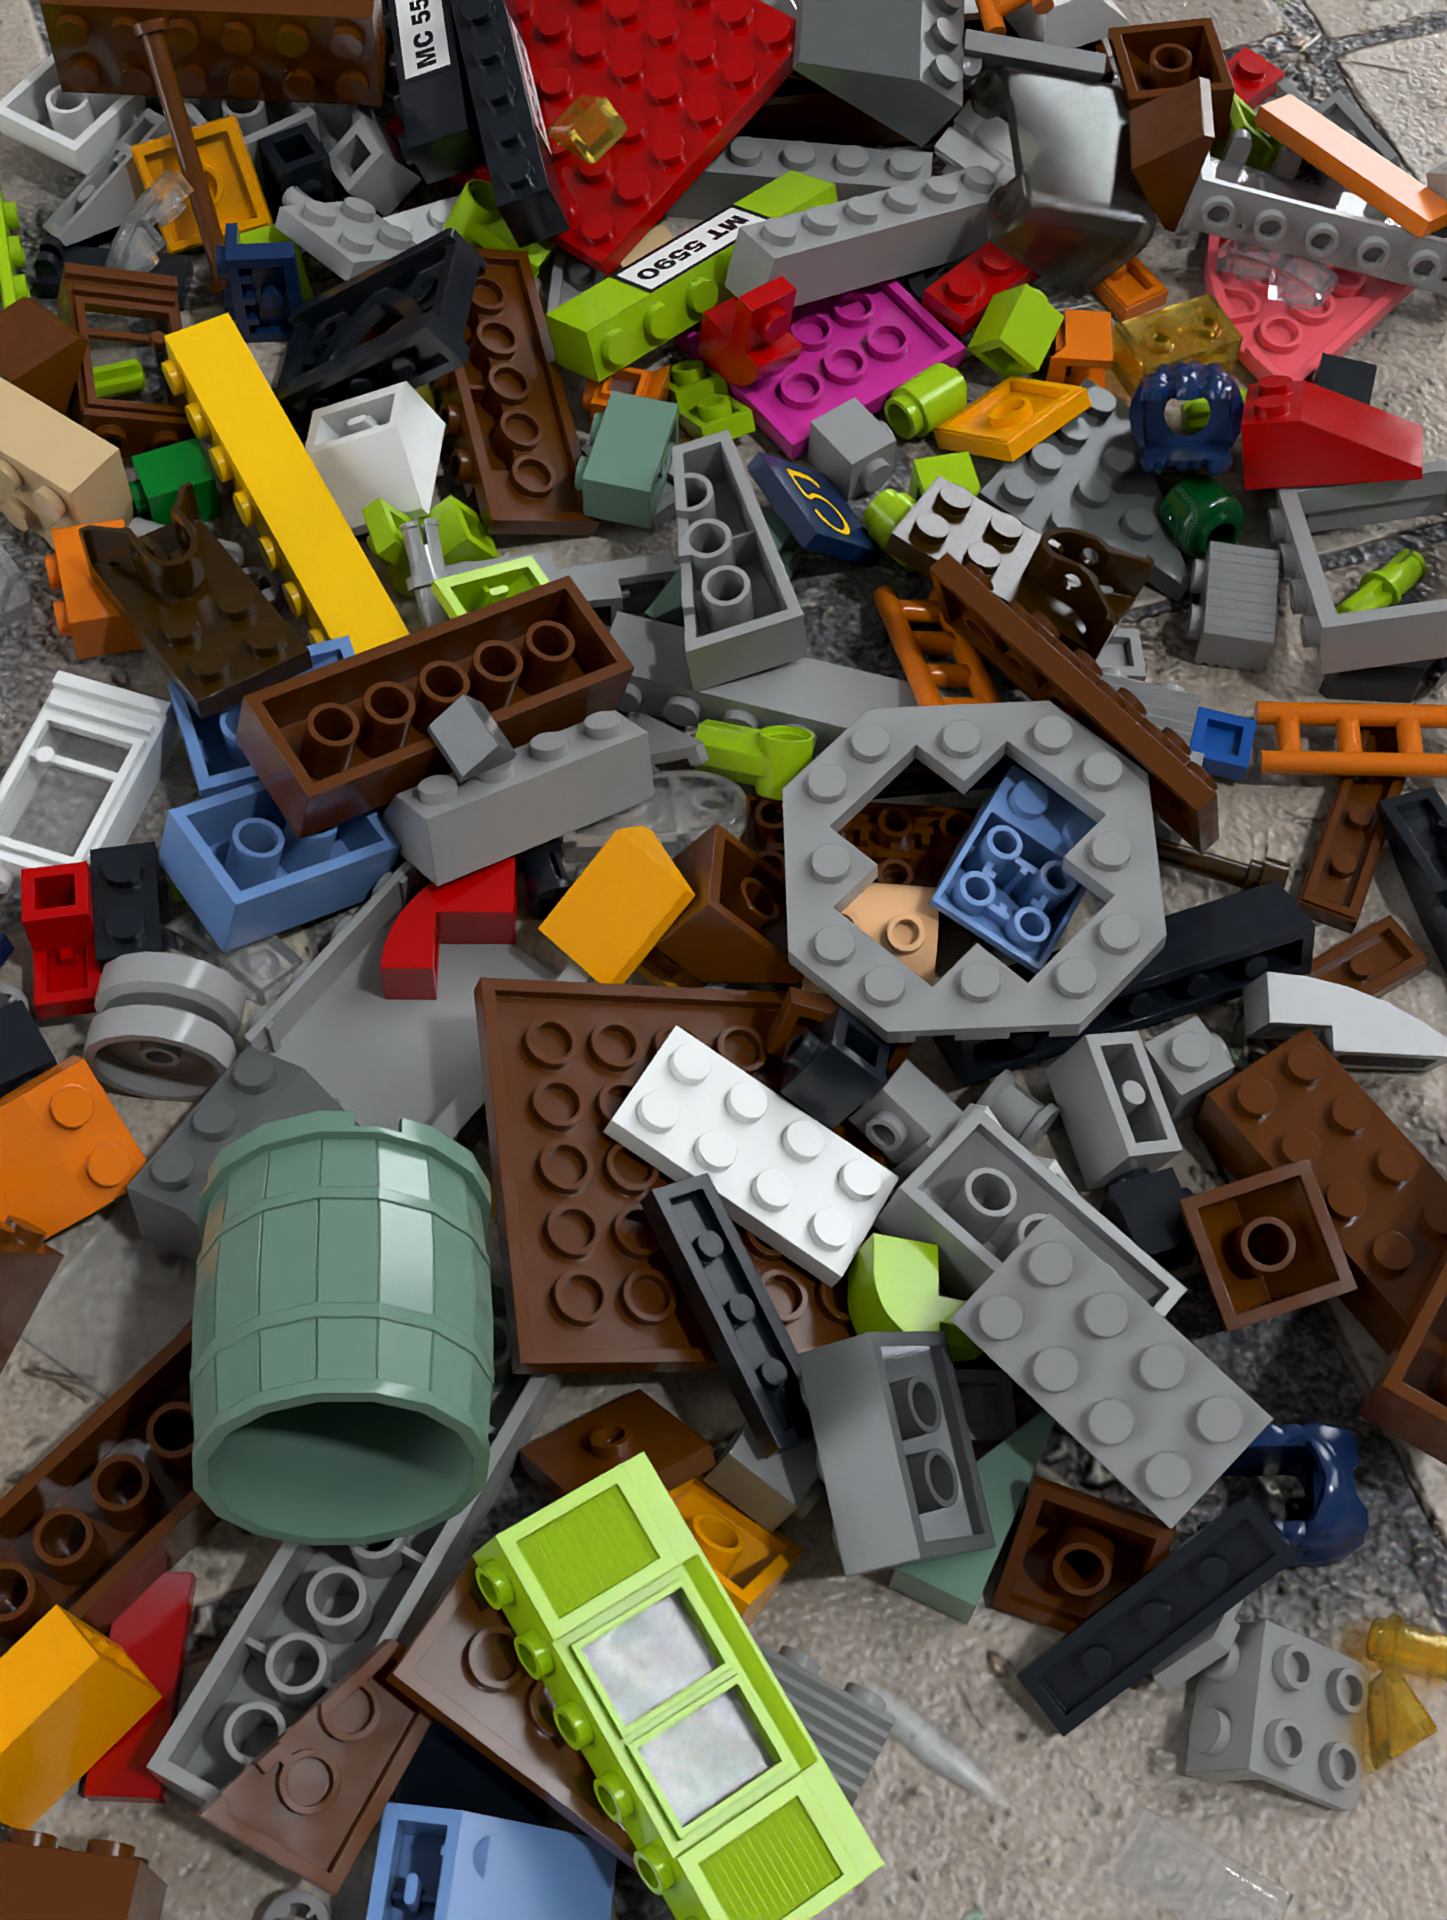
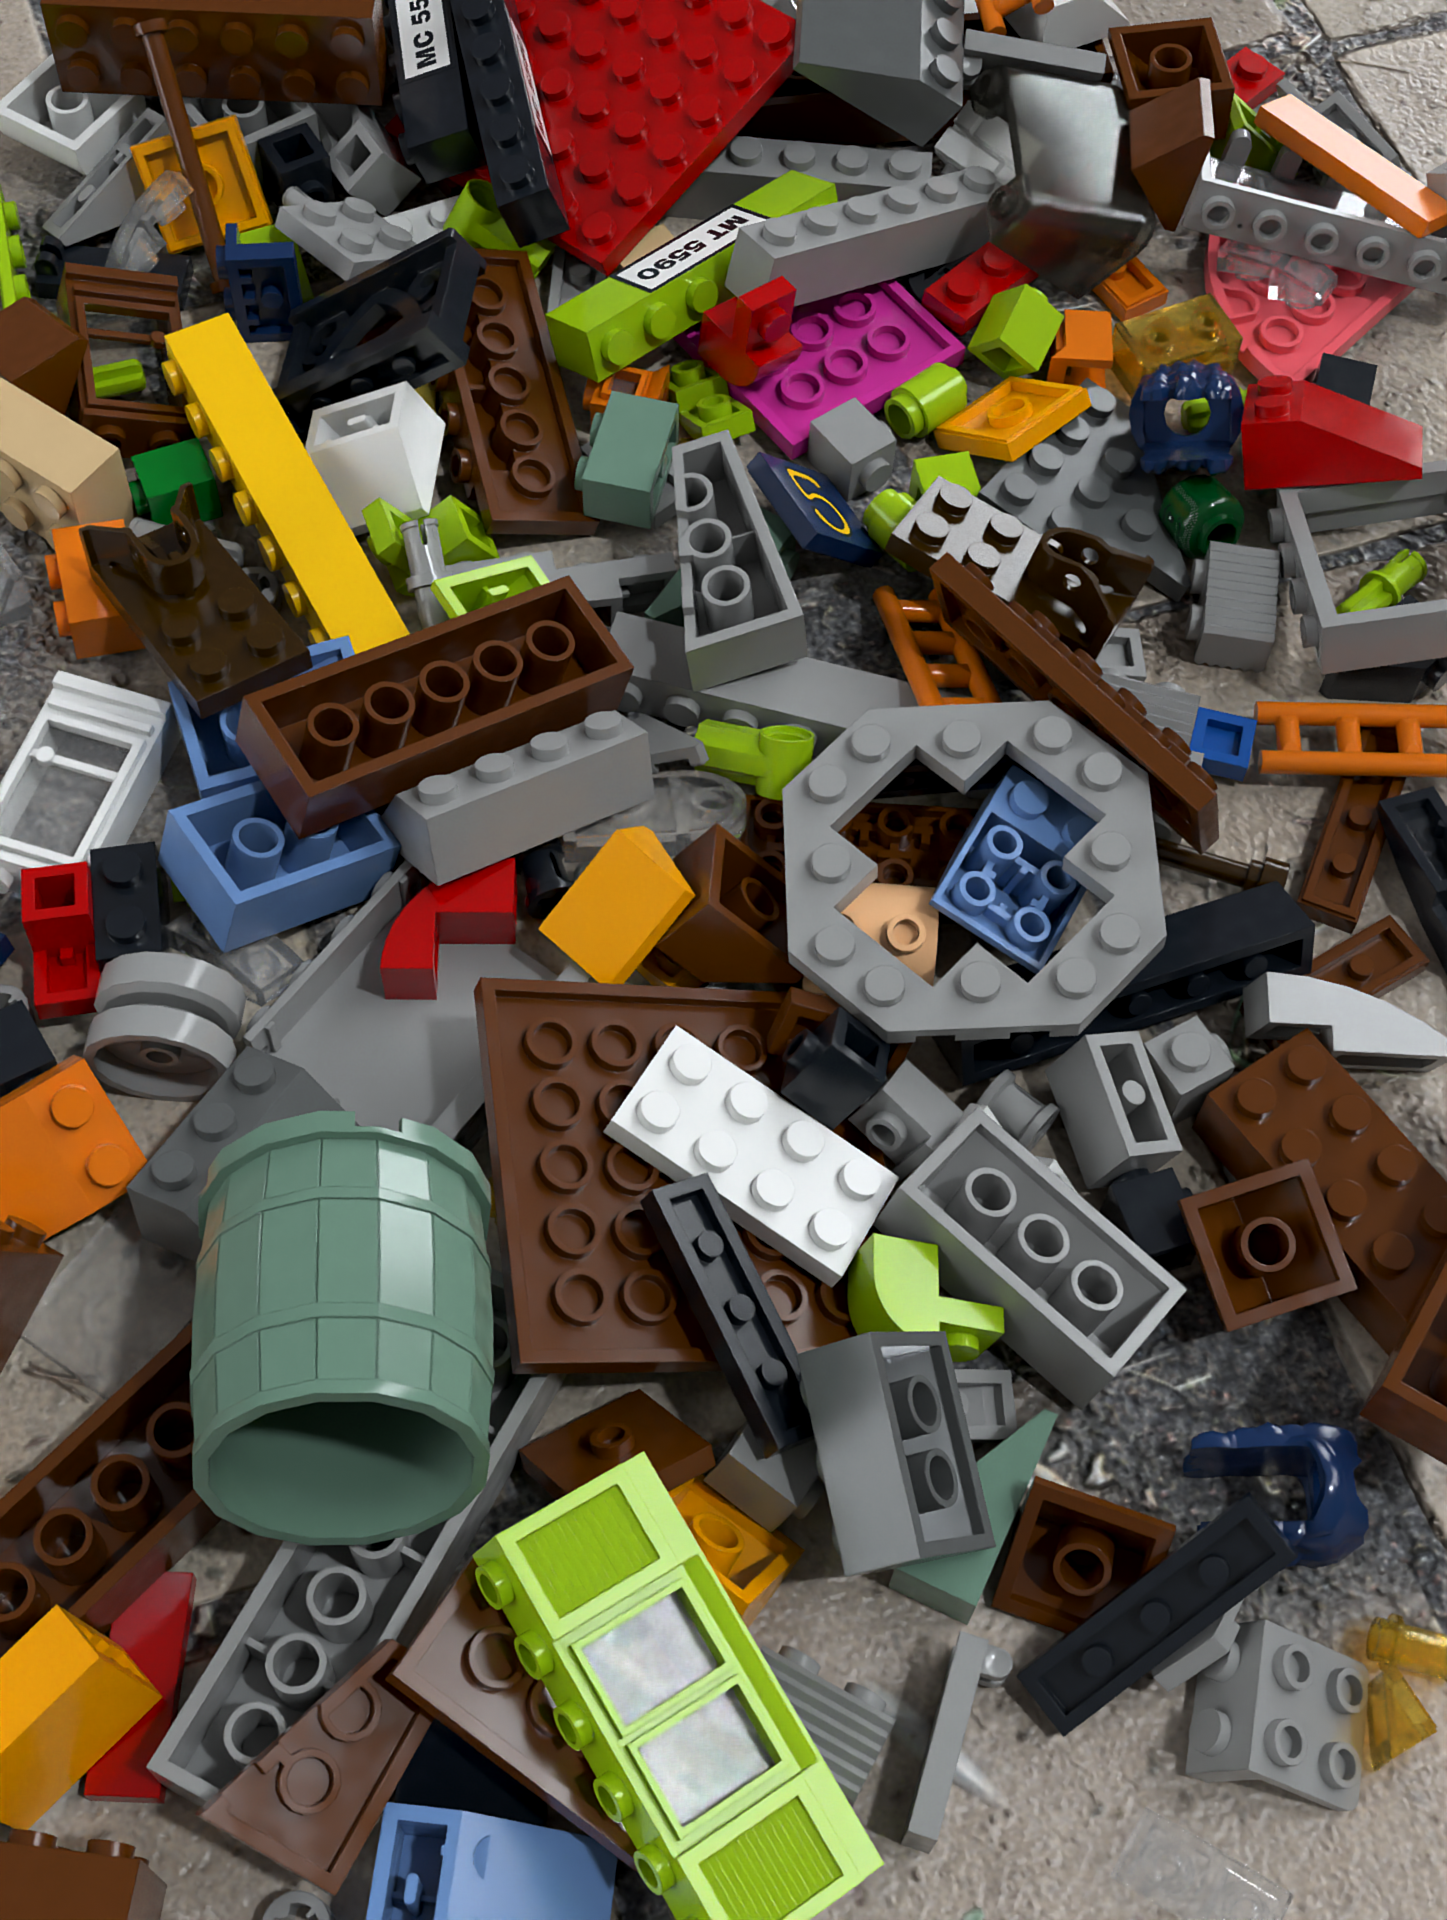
(470, 738): slope -> none
(588, 128): clear yellow slope -> none
(969, 1664): none -> light grey hinge
(1111, 1370): light grey brick -> none

